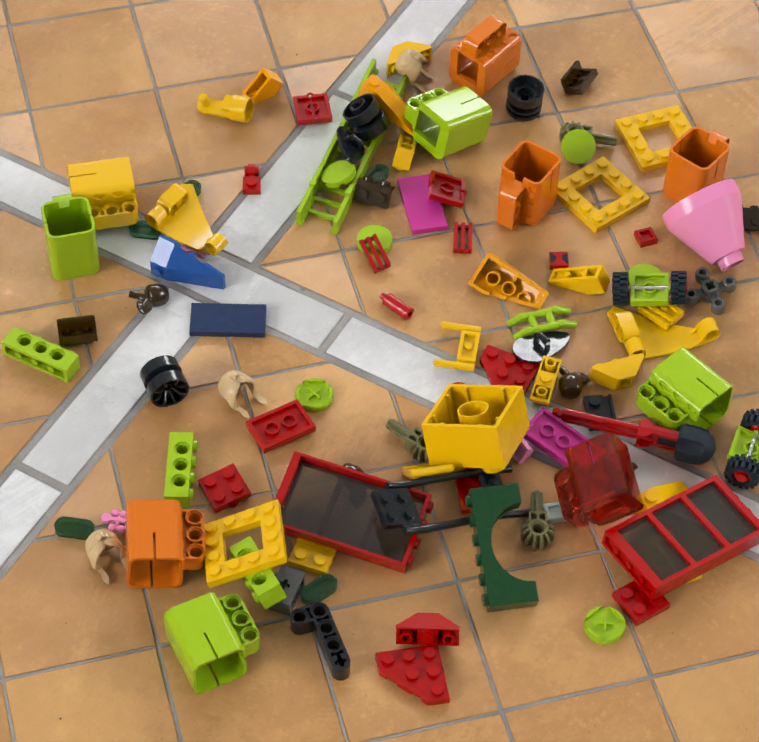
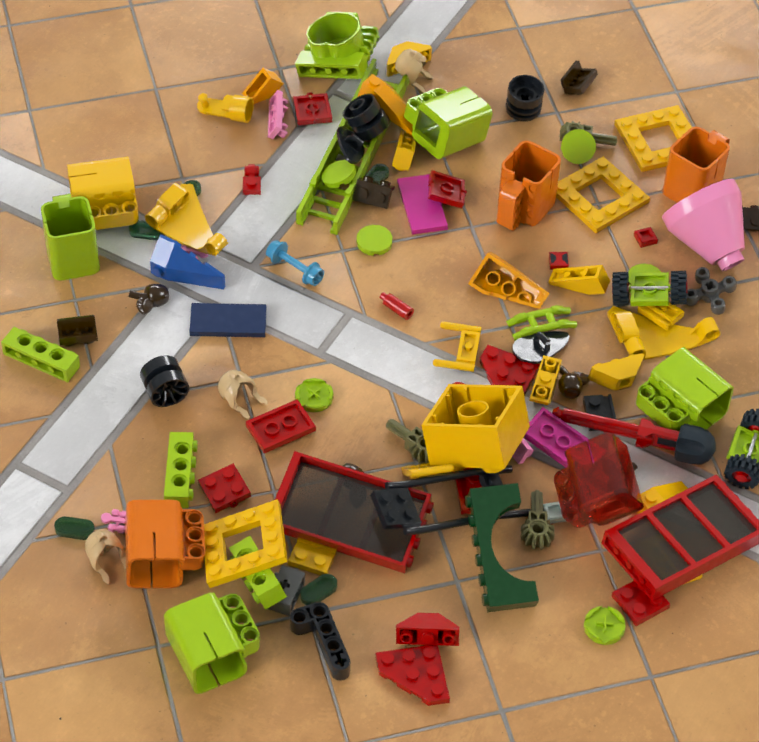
(277, 108): none -> bright pink plate
(312, 274): none -> dark azure piece
(337, 47): none -> lime hose
(369, 240): red tile -> none
(462, 227): red tile -> none
(485, 56): orange piece -> none

